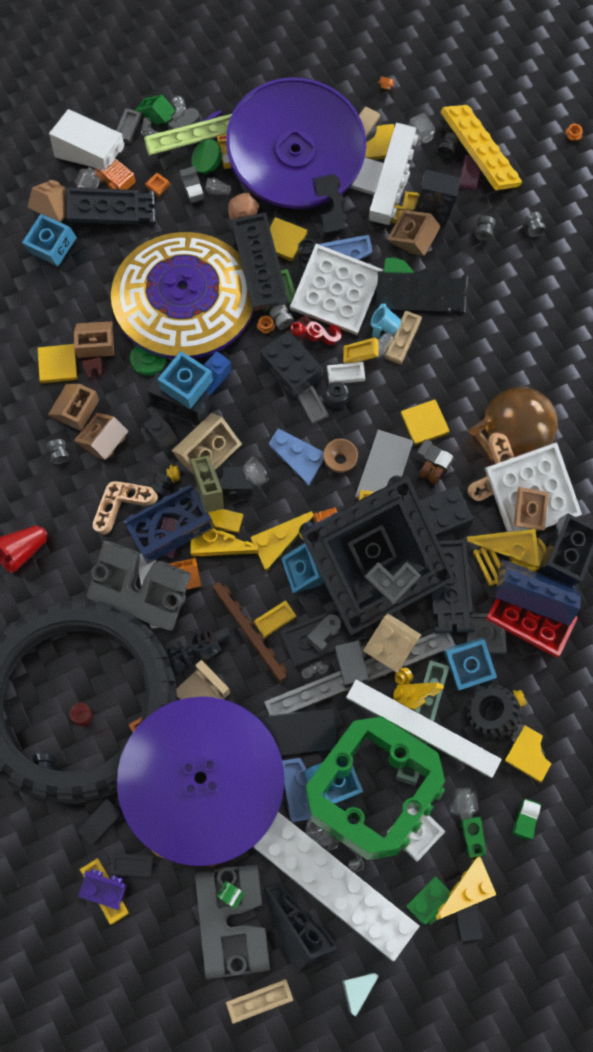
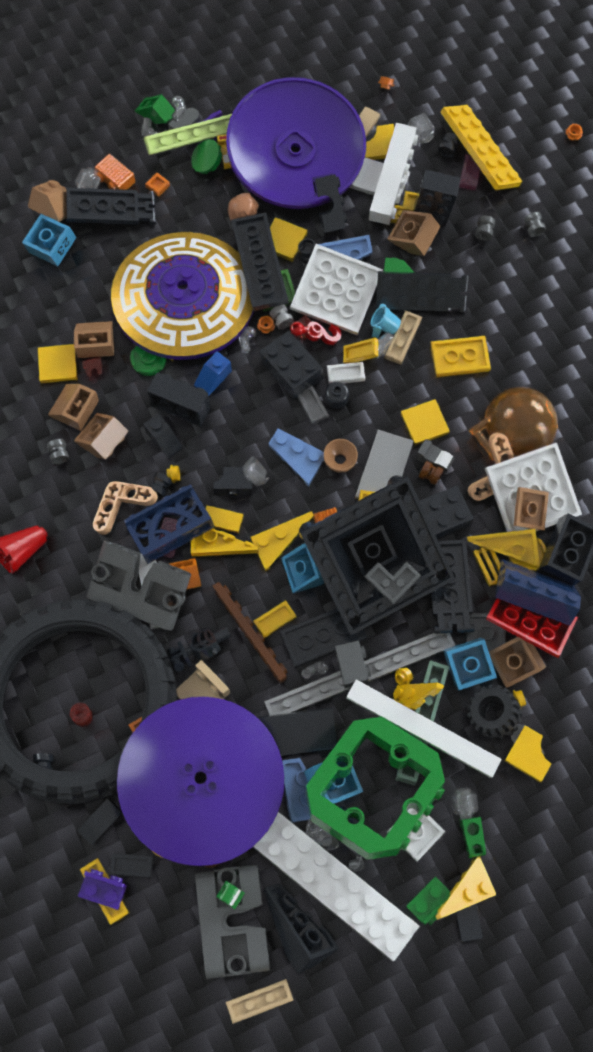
(85, 141): white slope -> none
(129, 124): flat silver tile -> none
(185, 379): dark azure brick -> none
(191, 184): dark grey leg -> none
(207, 484): olive slope -> none
(209, 438): tan slope -> none
(217, 187): clear cone -> none
(244, 338): none -> clear arm
(329, 626): dark grey leg -> none
(357, 990): light aqua slope -> none
(392, 642): tan brick -> none
(460, 356): none -> yellow tile
(516, 661): none -> medium nougat slope
(526, 820): green leg -> none

